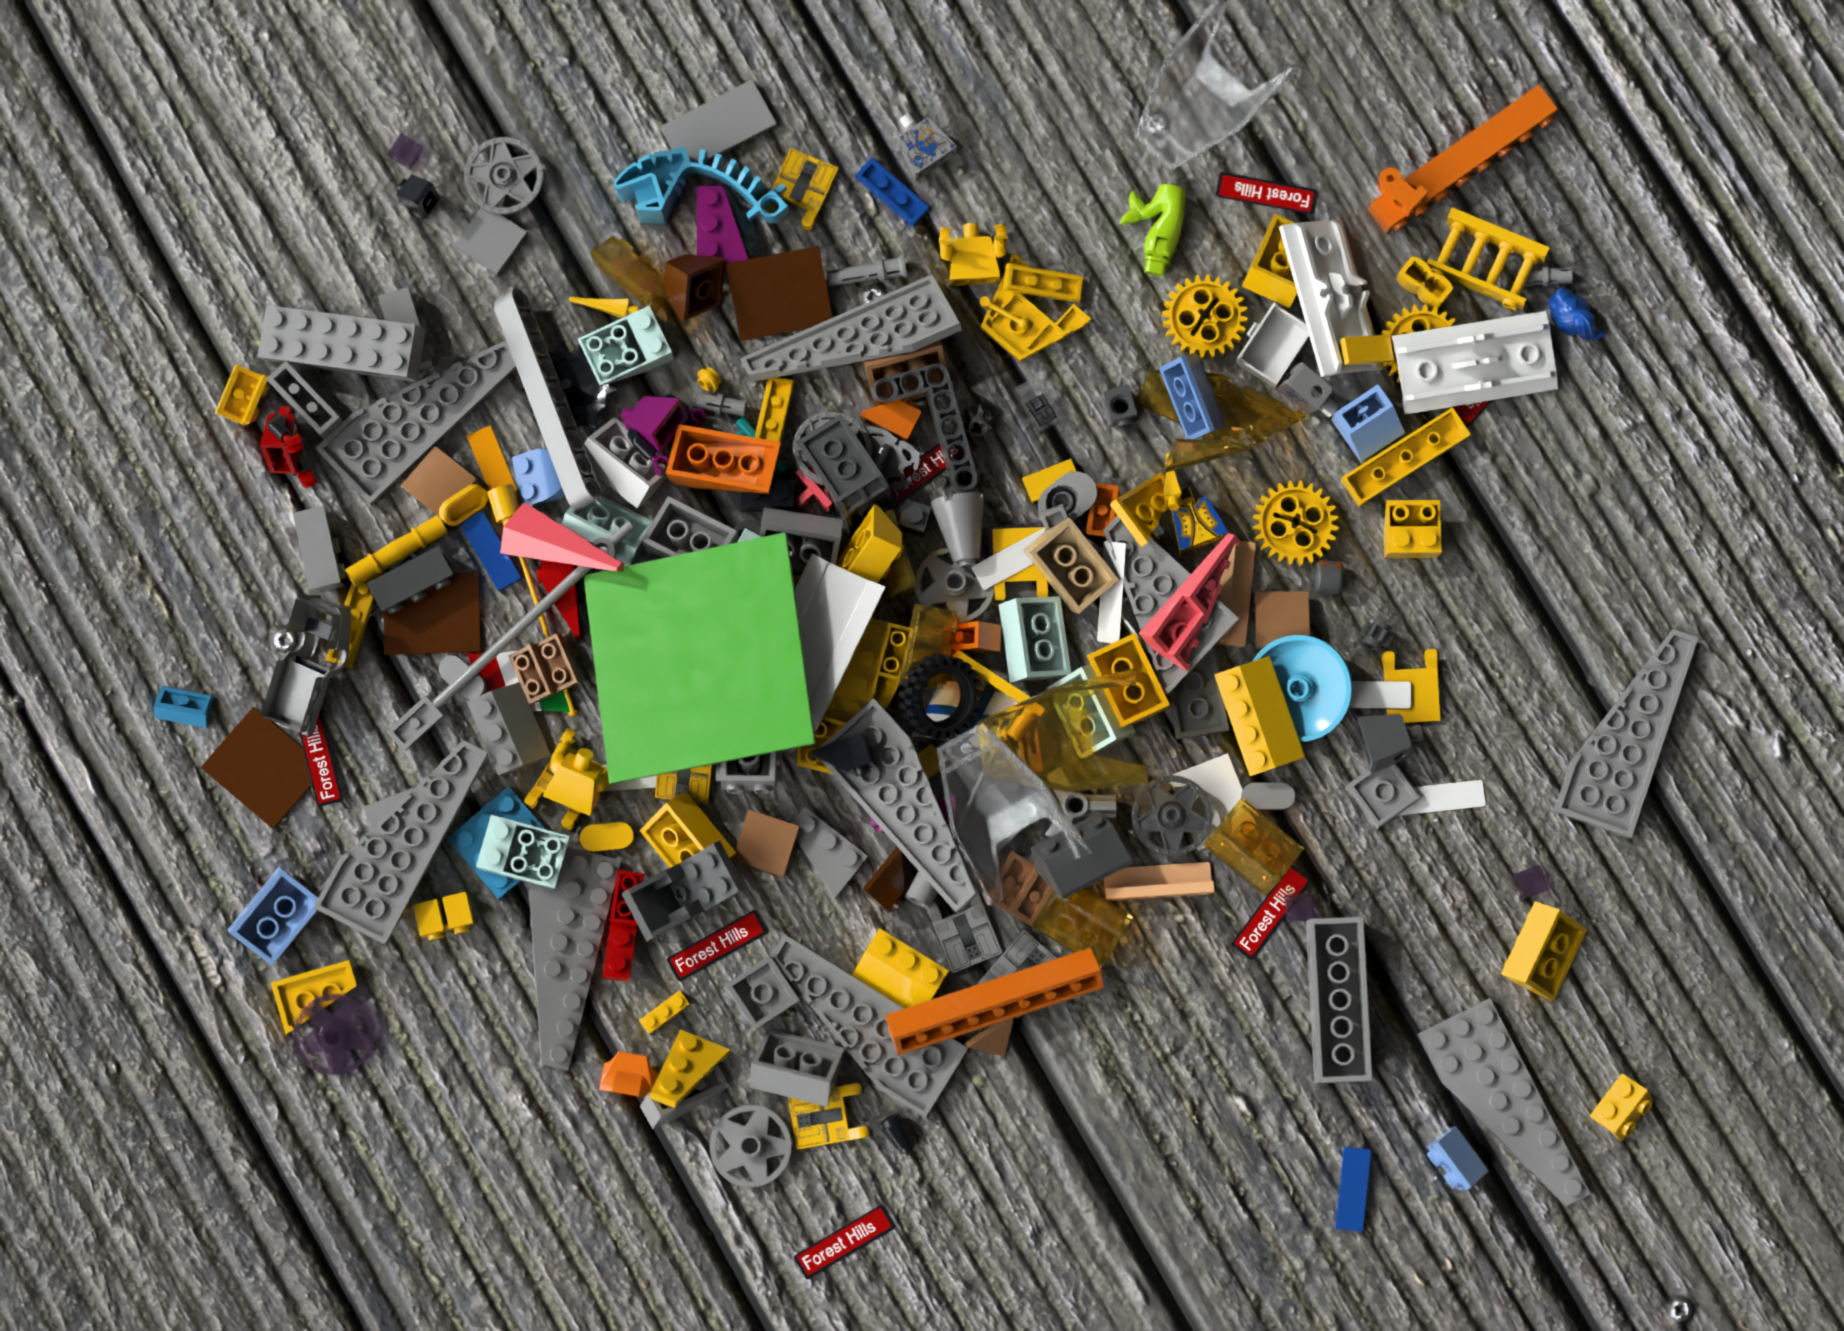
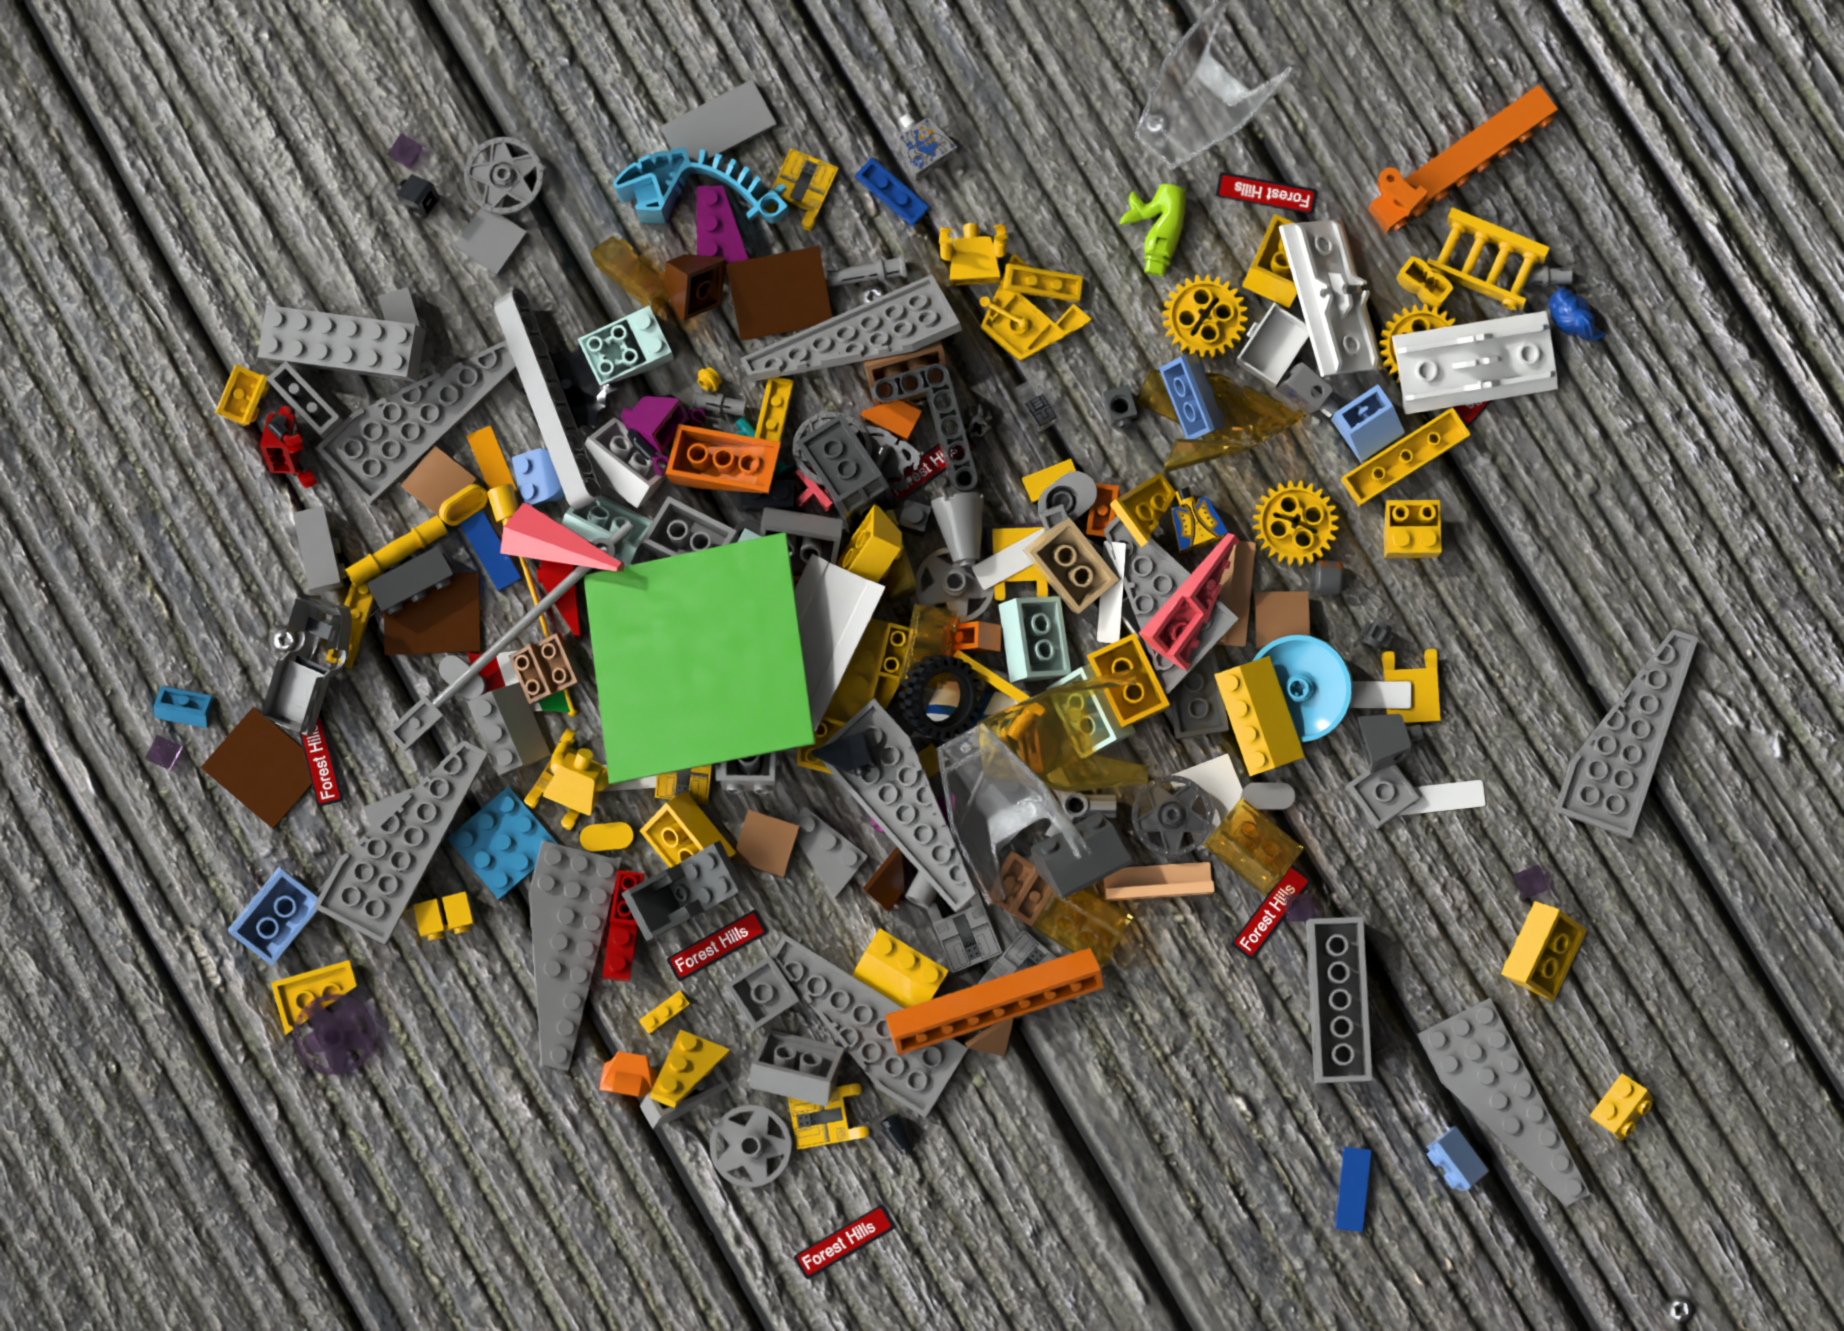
(163, 752): none -> clear purple tile
(522, 852): light aqua slope -> none
(616, 307): yellow piece -> none
(1172, 490): yellow piece -> none
(1366, 349): yellow tile -> none

